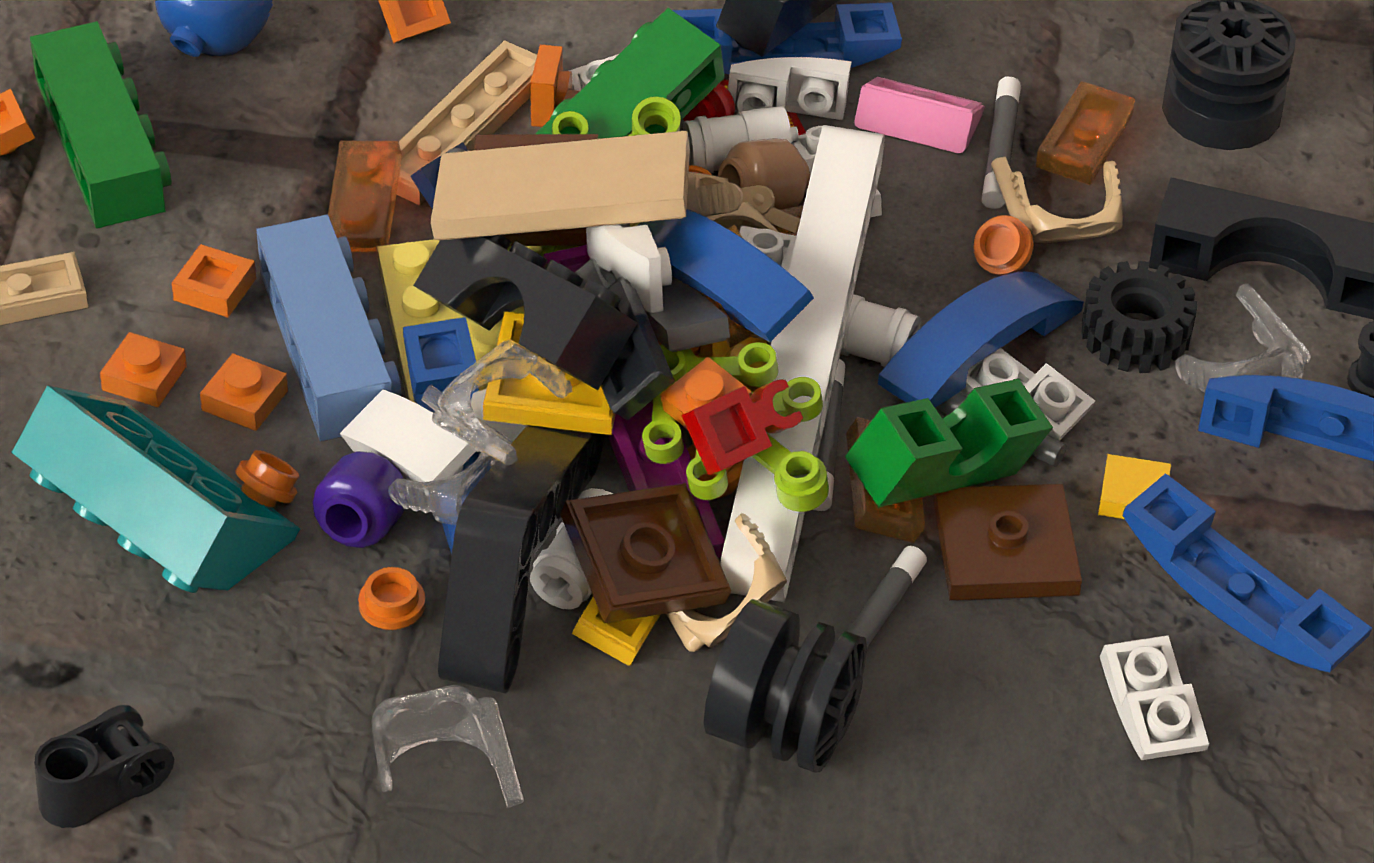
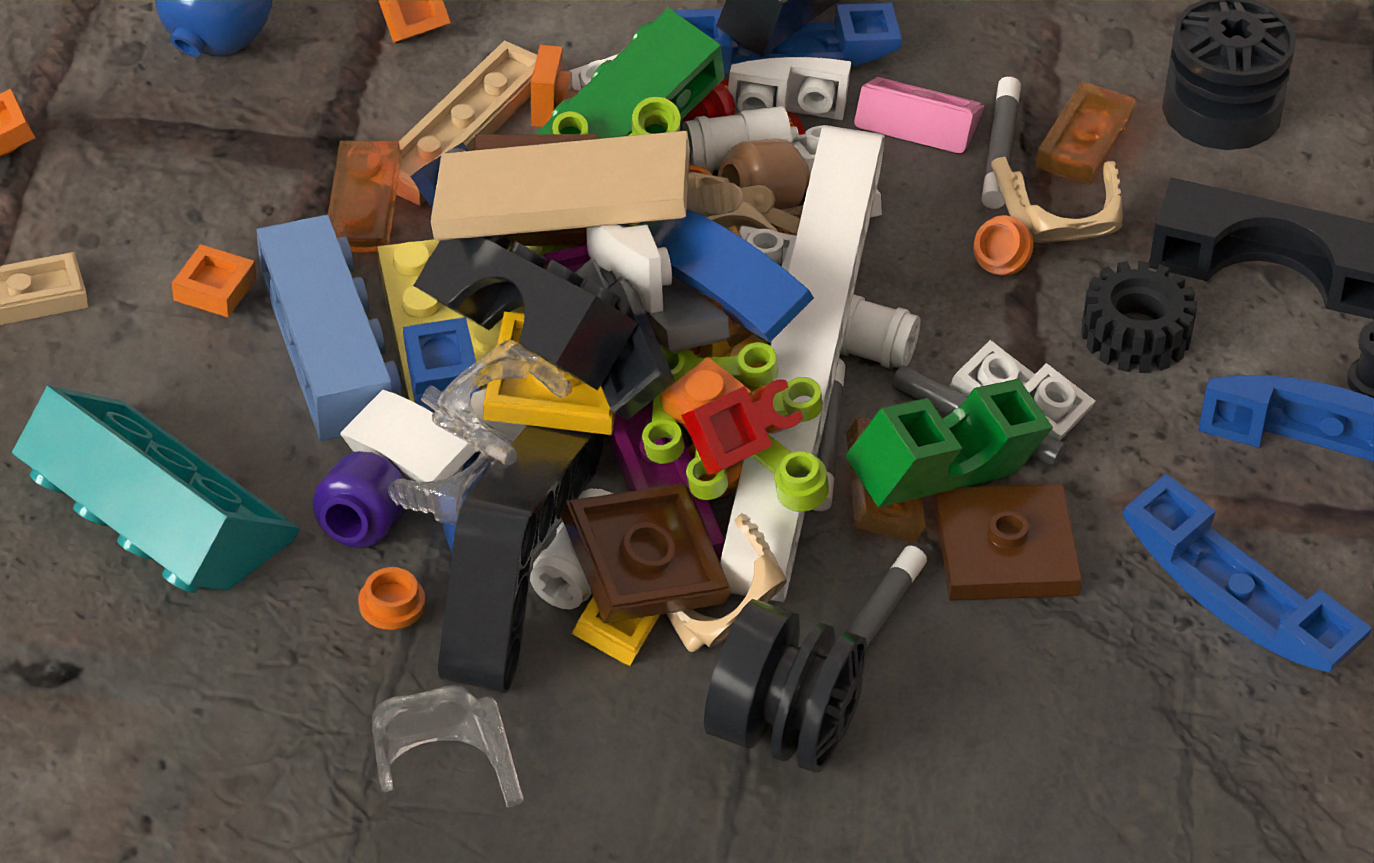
(97, 768): black piece -> none
(100, 124): green brick -> none
(143, 369): orange plate -> none
(244, 392): orange plate -> none
(267, 479): orange plate -> none
(970, 329): blue slope -> none
(1125, 480): yellow tile -> none
(1151, 698): white slope -> none
(1283, 358): clear helmet -> none

